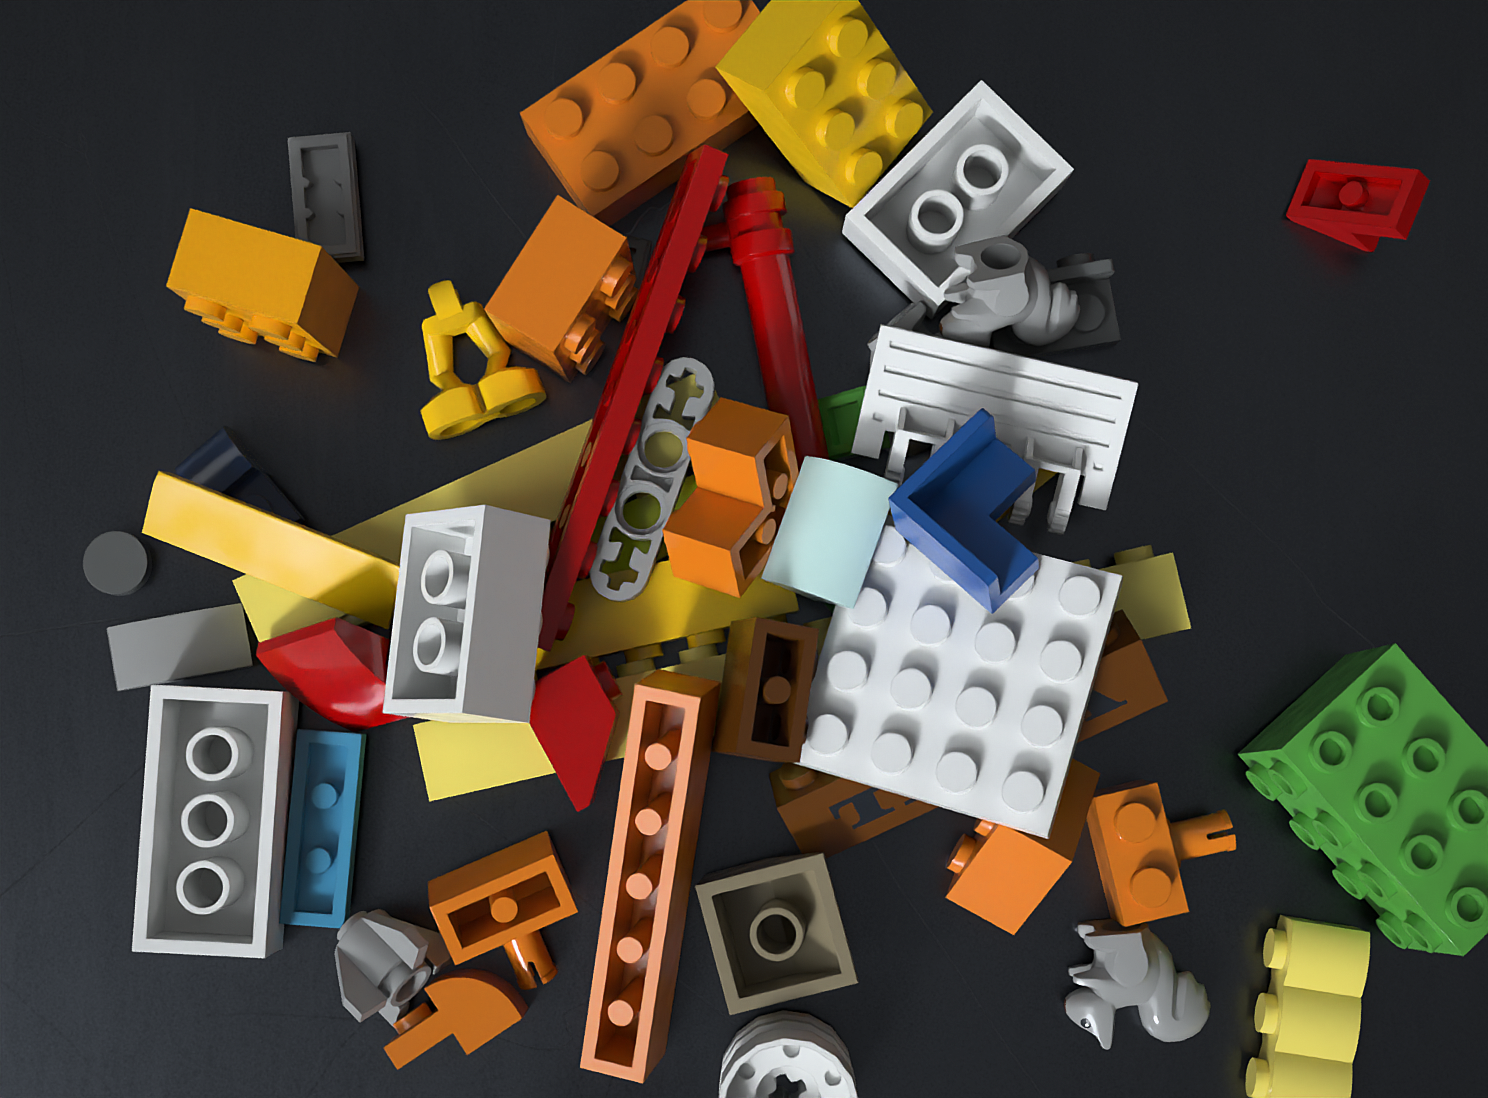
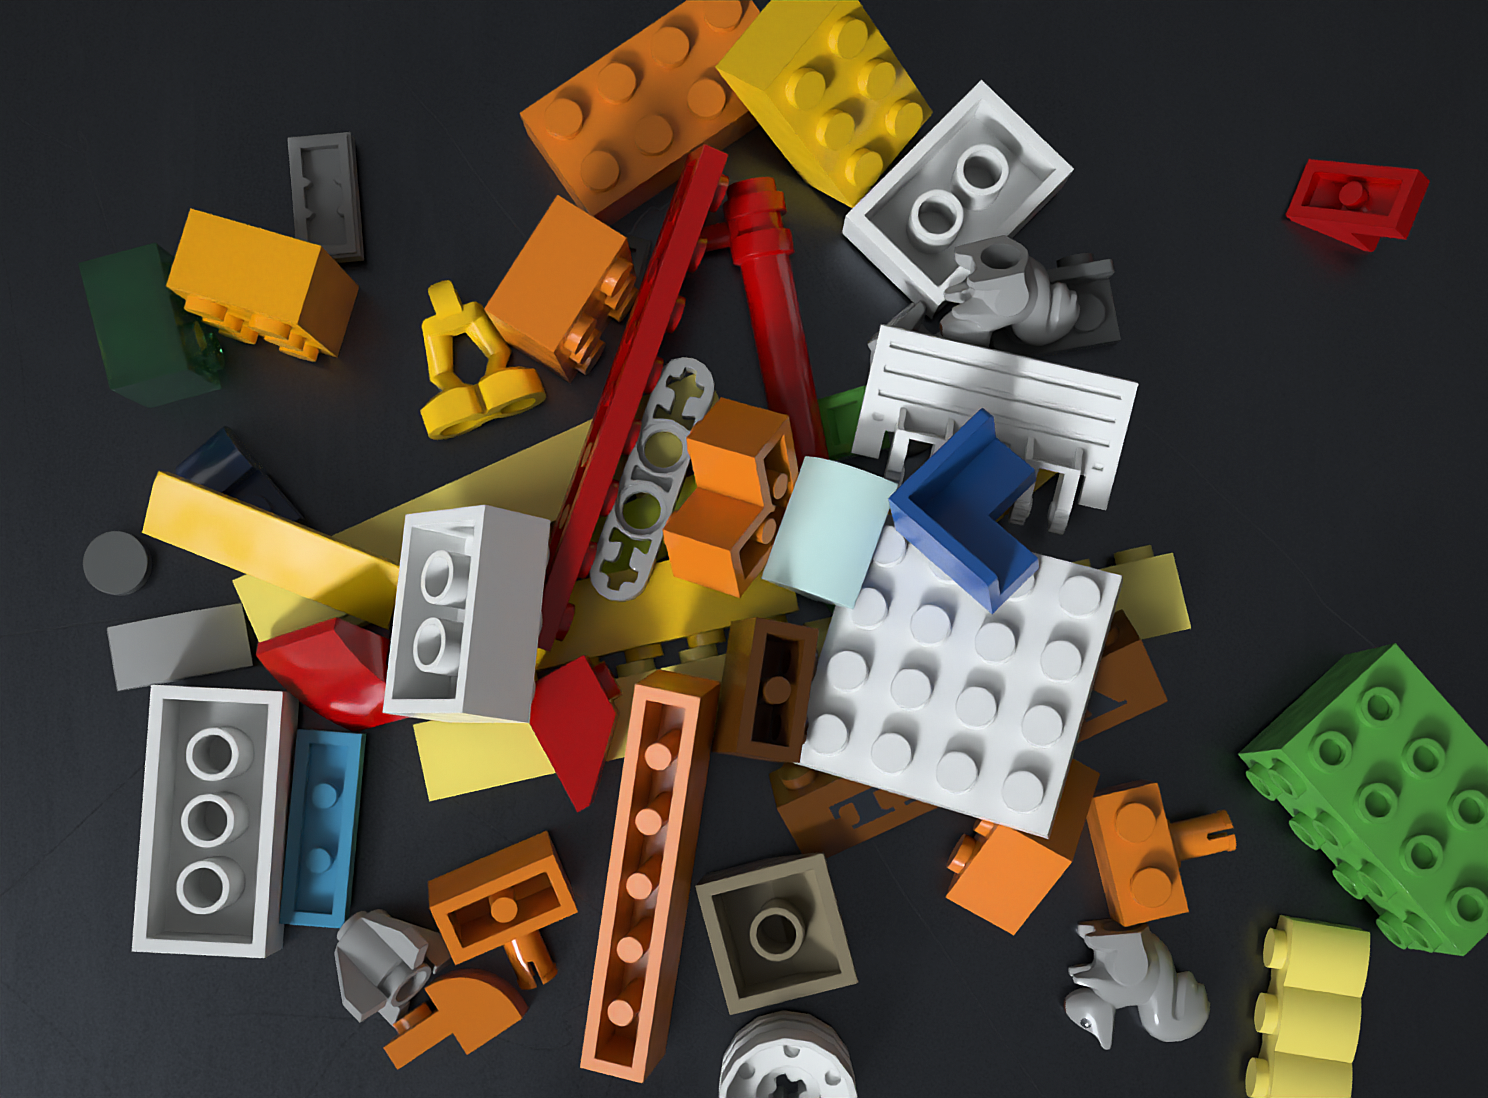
(144, 334): none -> clear green brick

